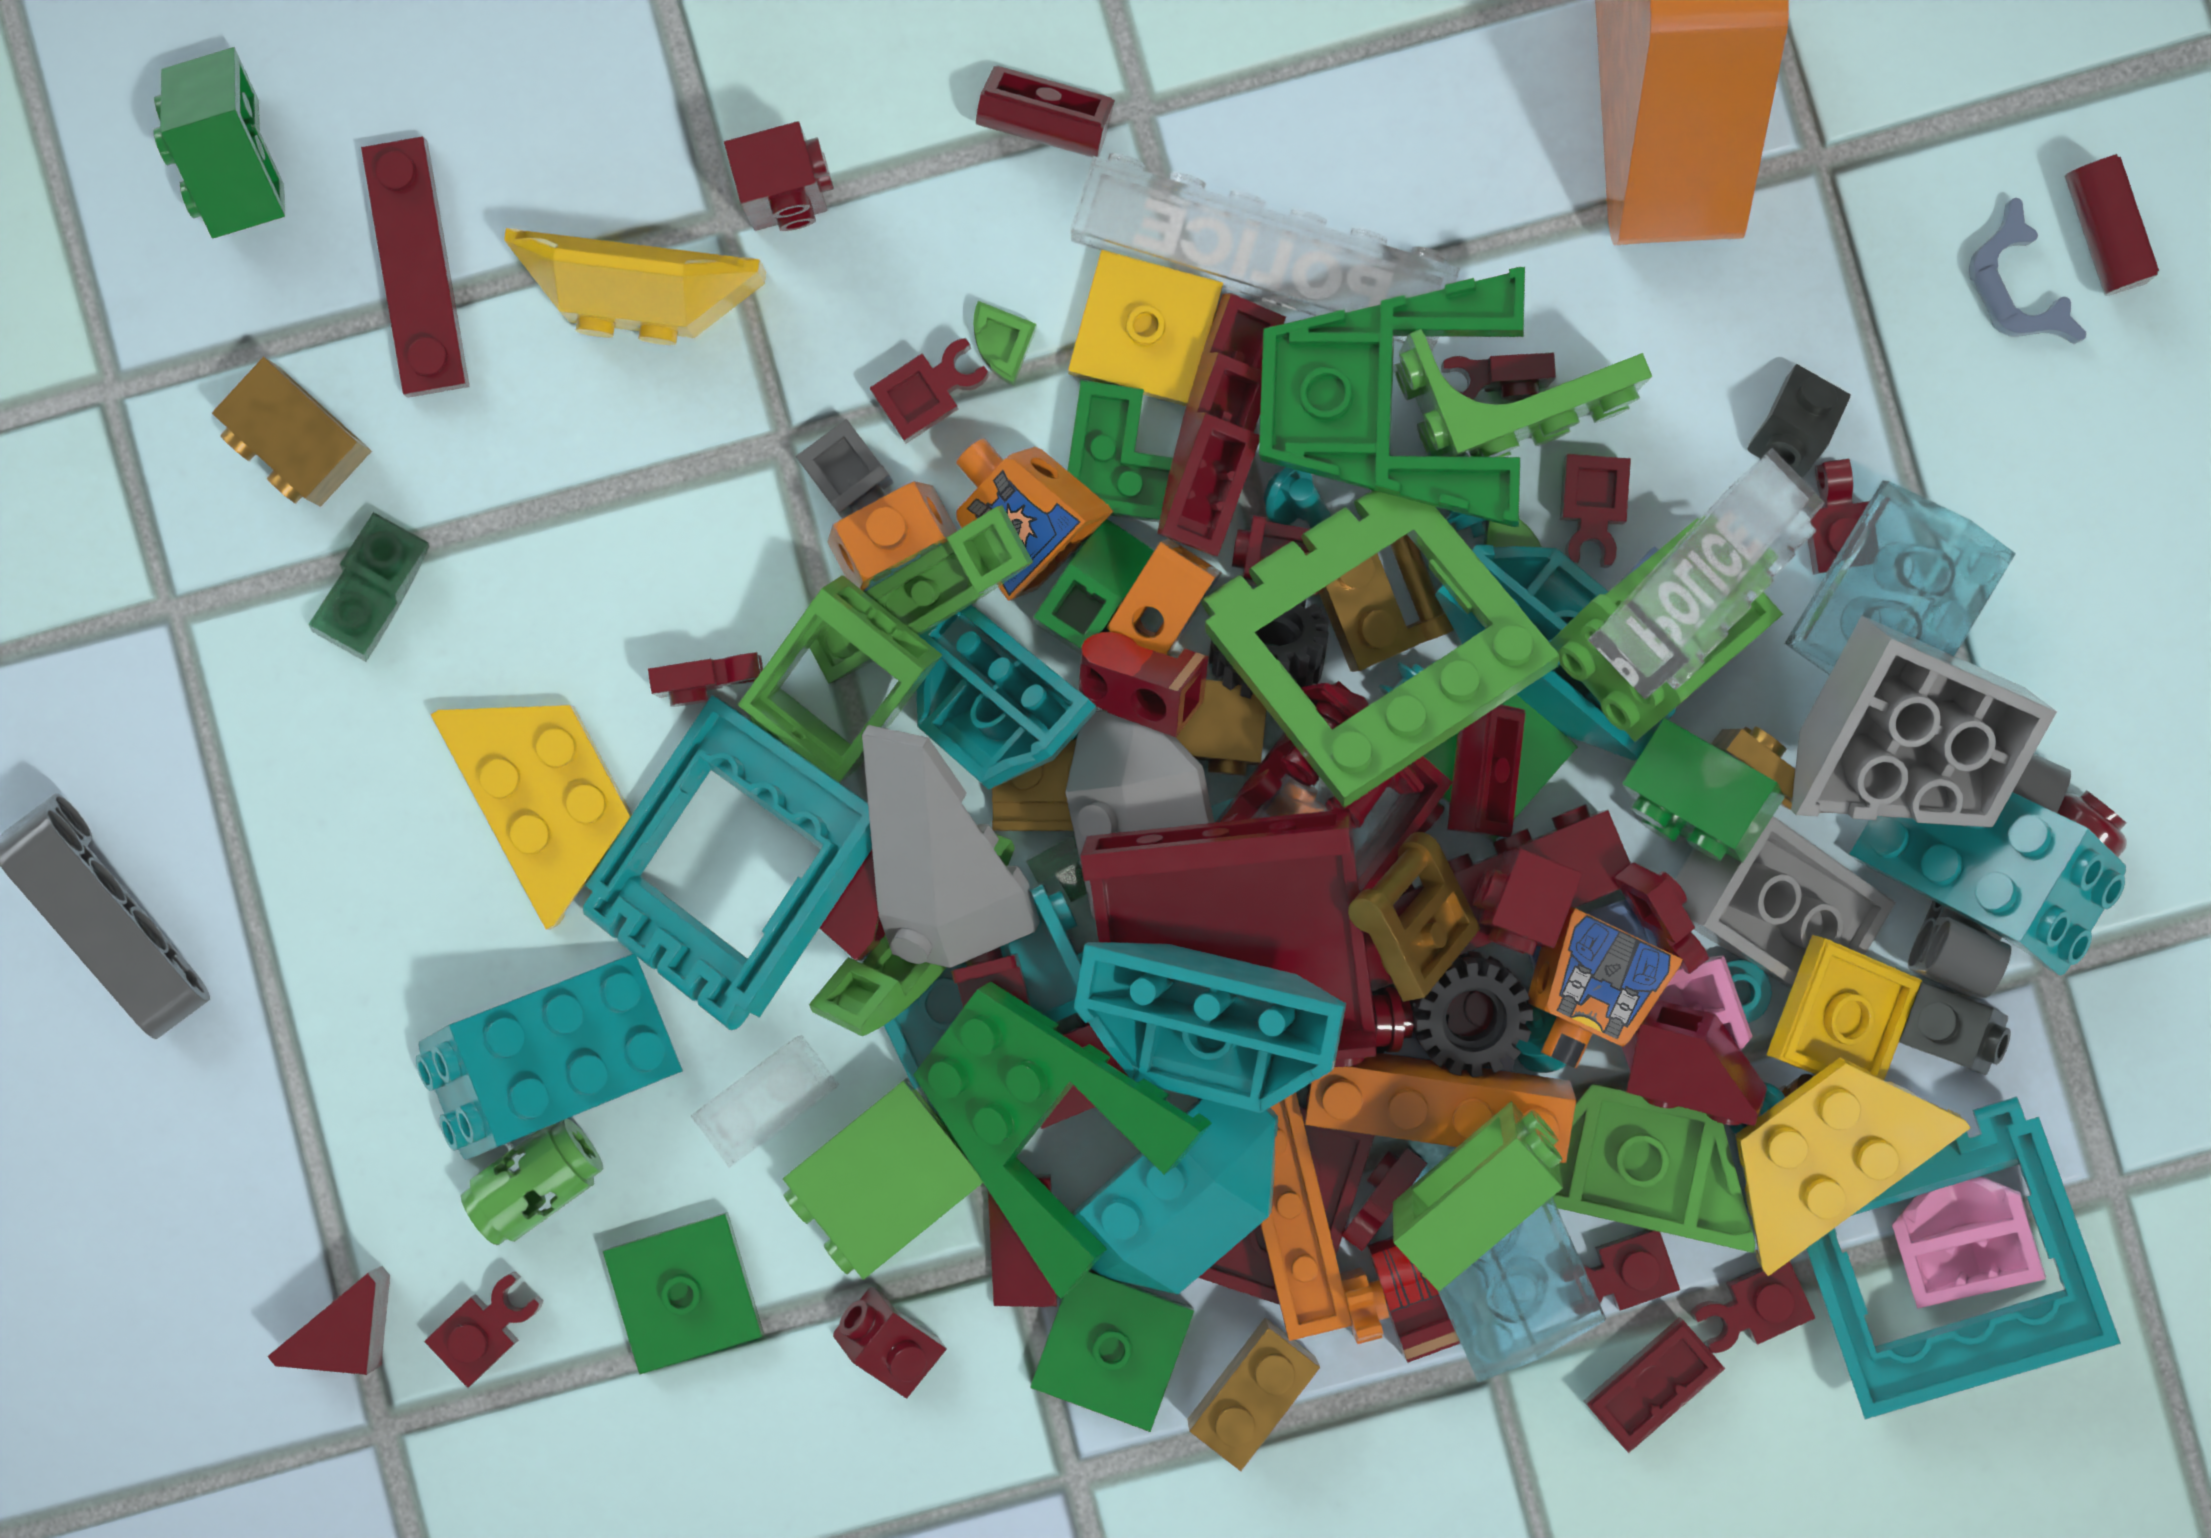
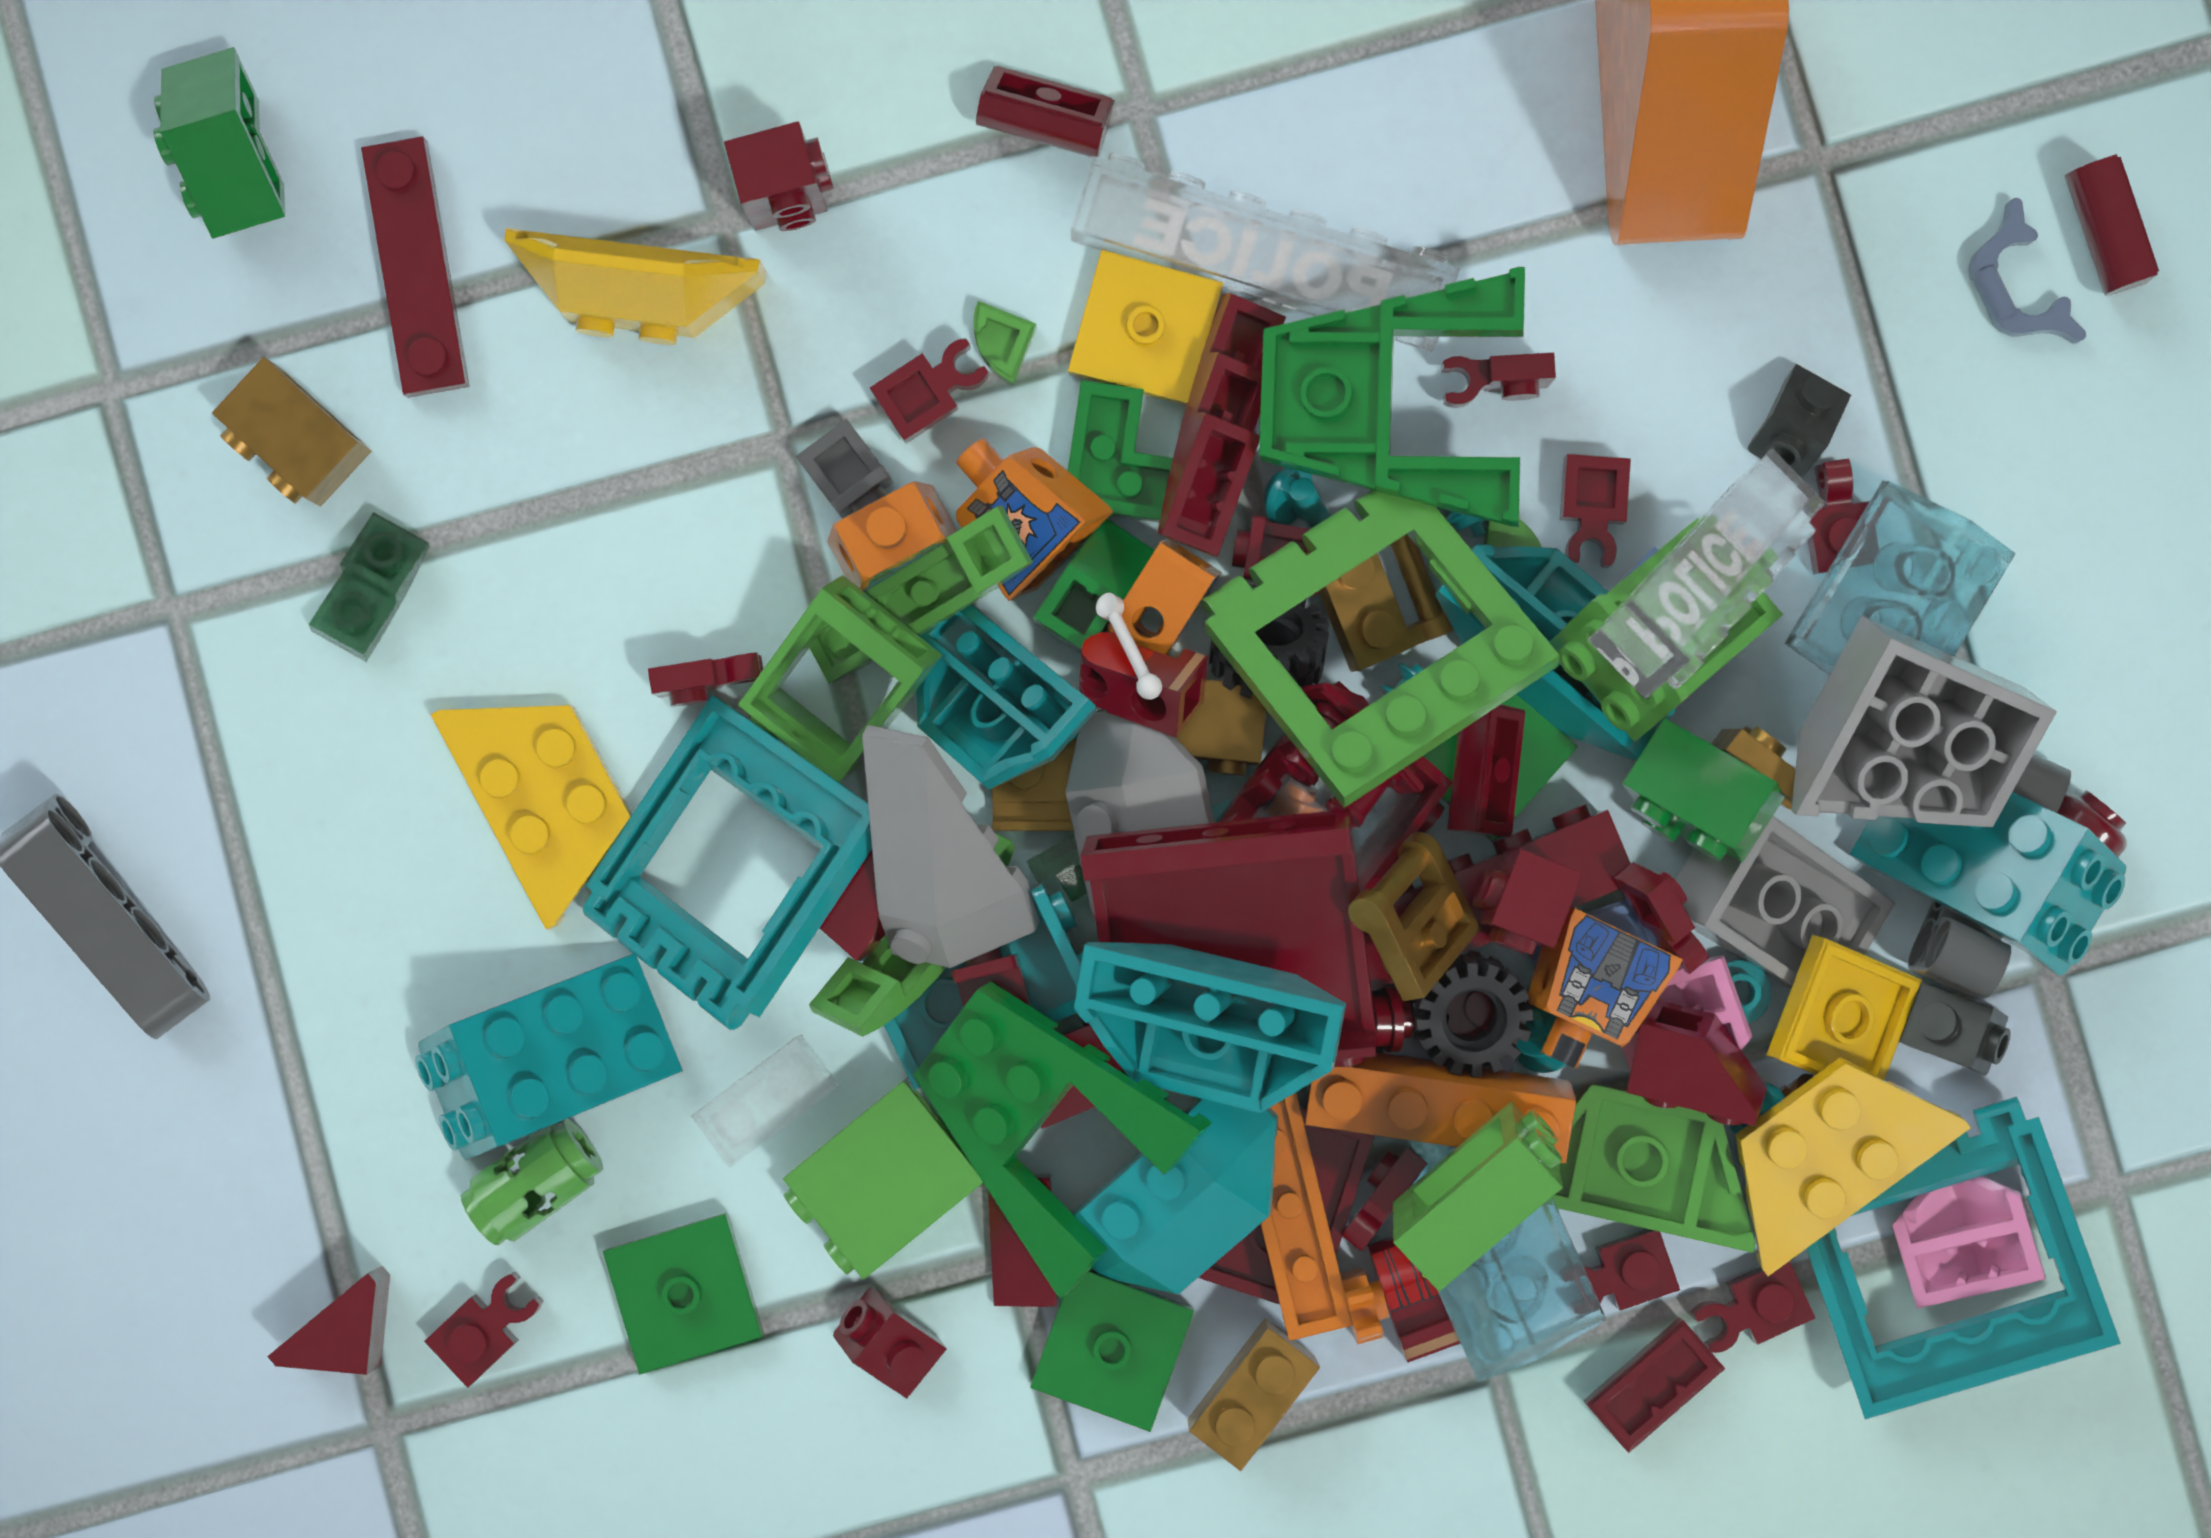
(1111, 608): none -> white hinge
(1476, 429): bright green bracket -> none

